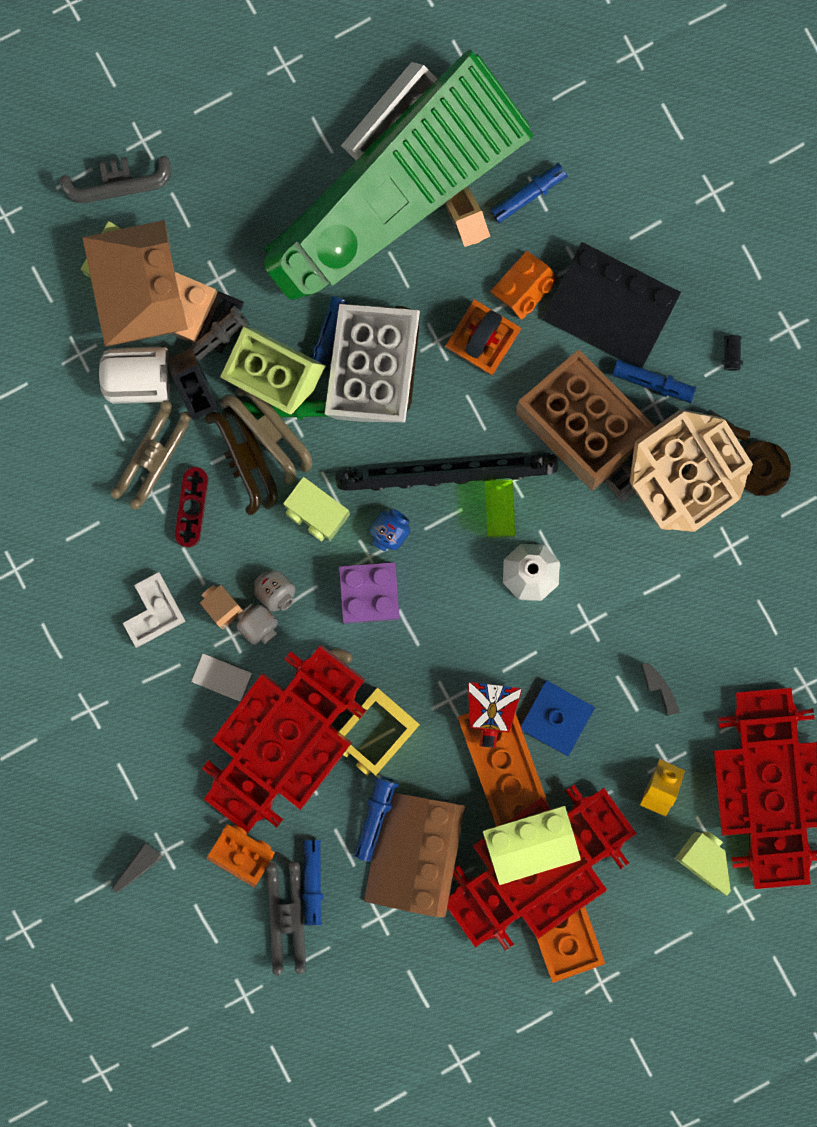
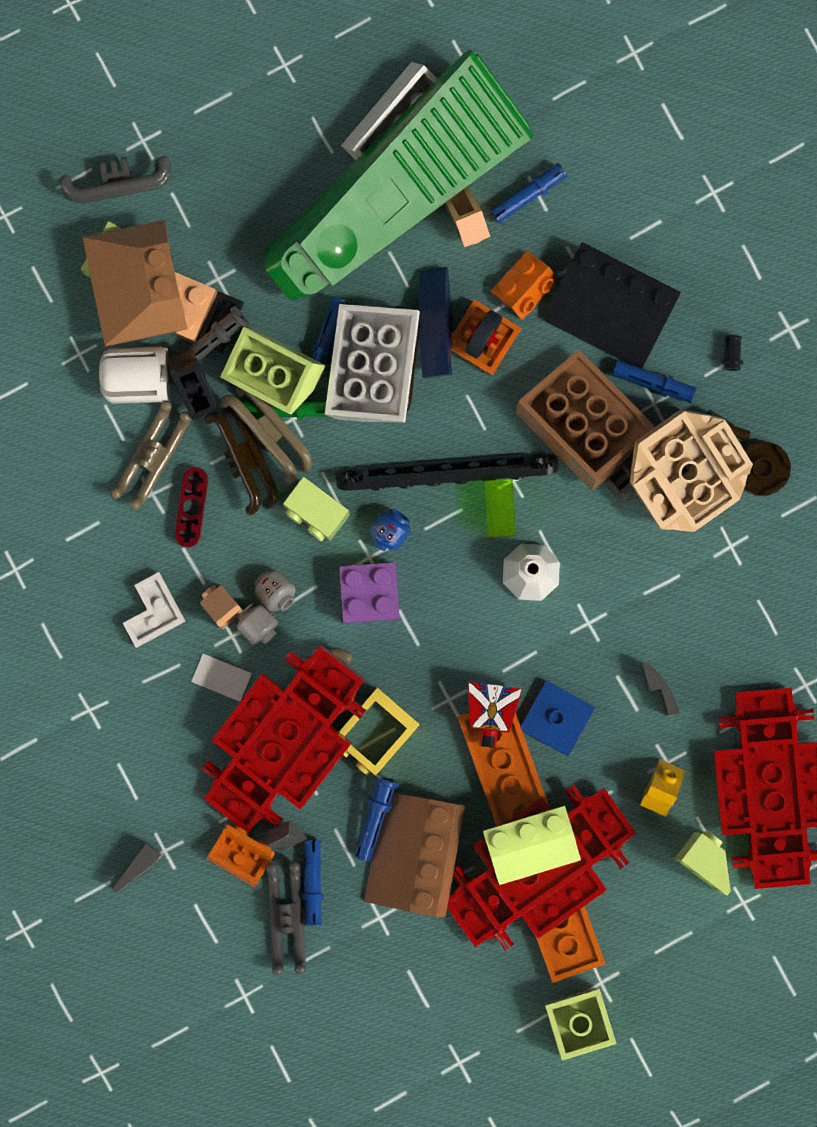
(284, 836): none -> dark grey slope
(435, 322): none -> dark blue slope
(580, 1023): none -> yellowish green brick

